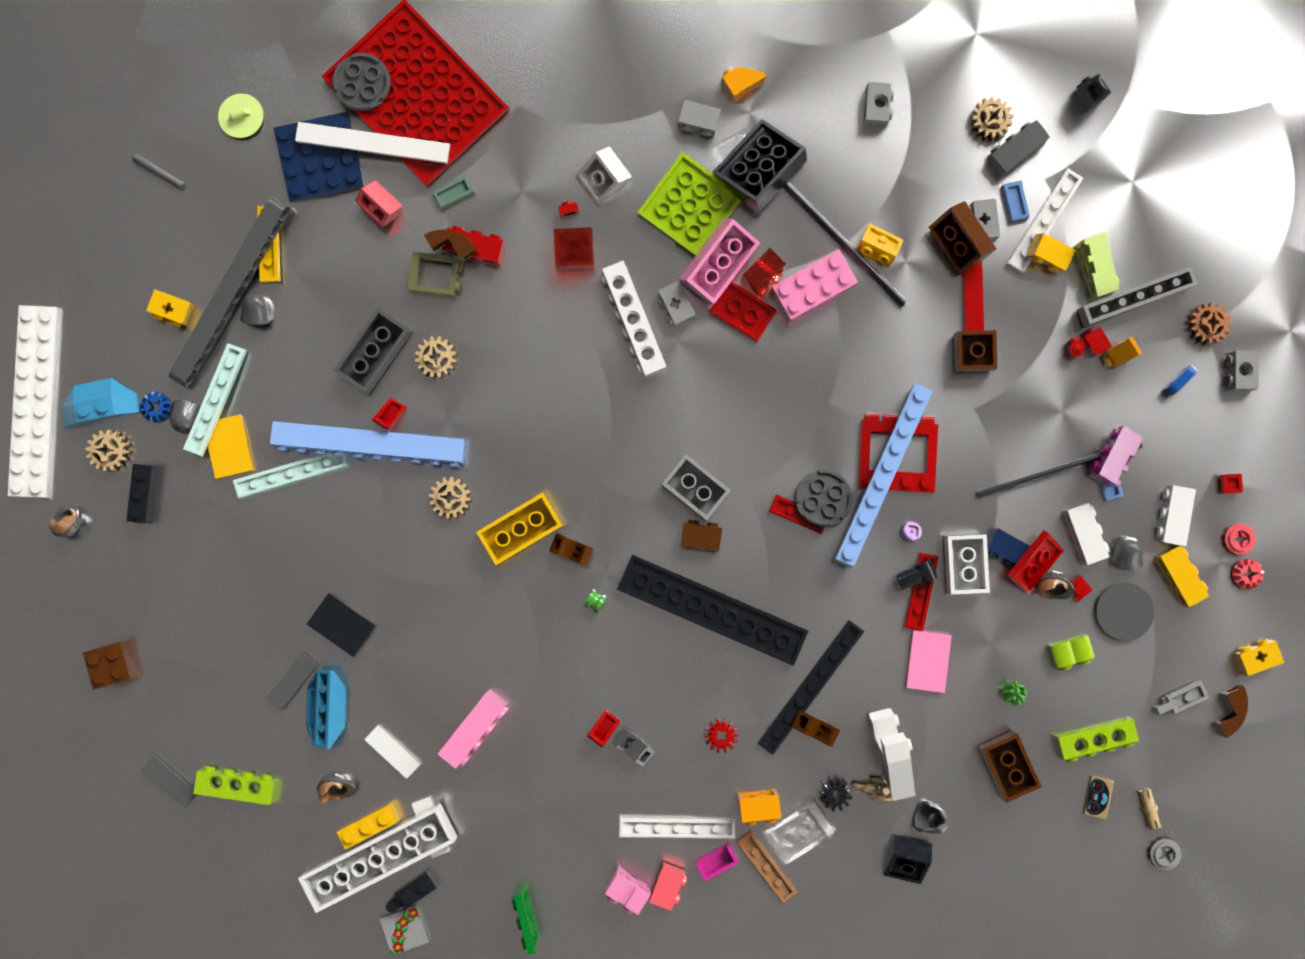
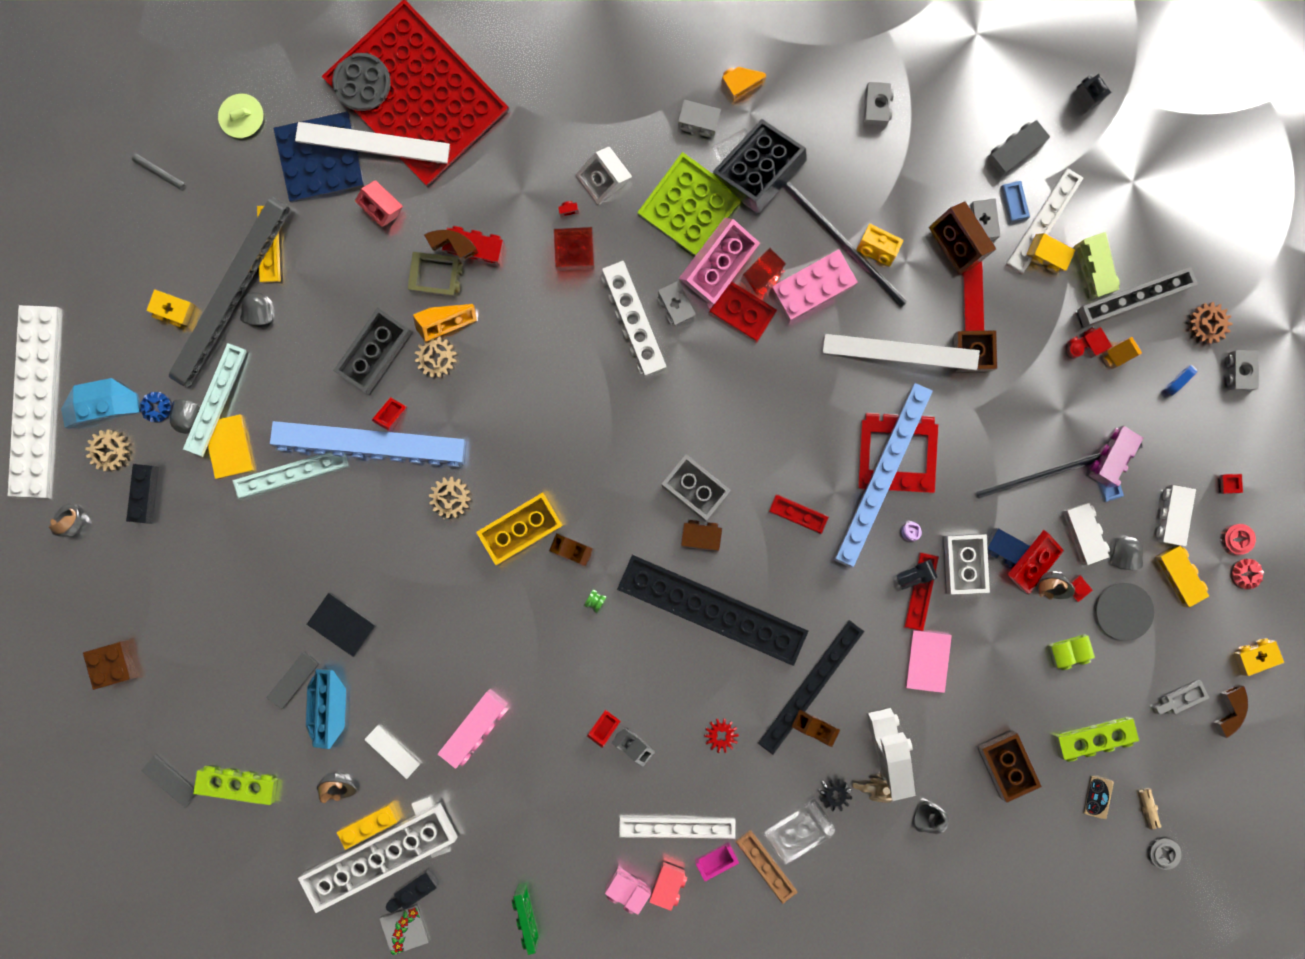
(441, 320): none -> light orange slope
(453, 192): sand green tile -> none
(759, 806): light orange brick -> none
(823, 498): dark grey tile -> none
(901, 352): none -> white tile
(908, 859): black slope -> none
(998, 122): tan gear -> none
(1014, 693): bright green gear -> none

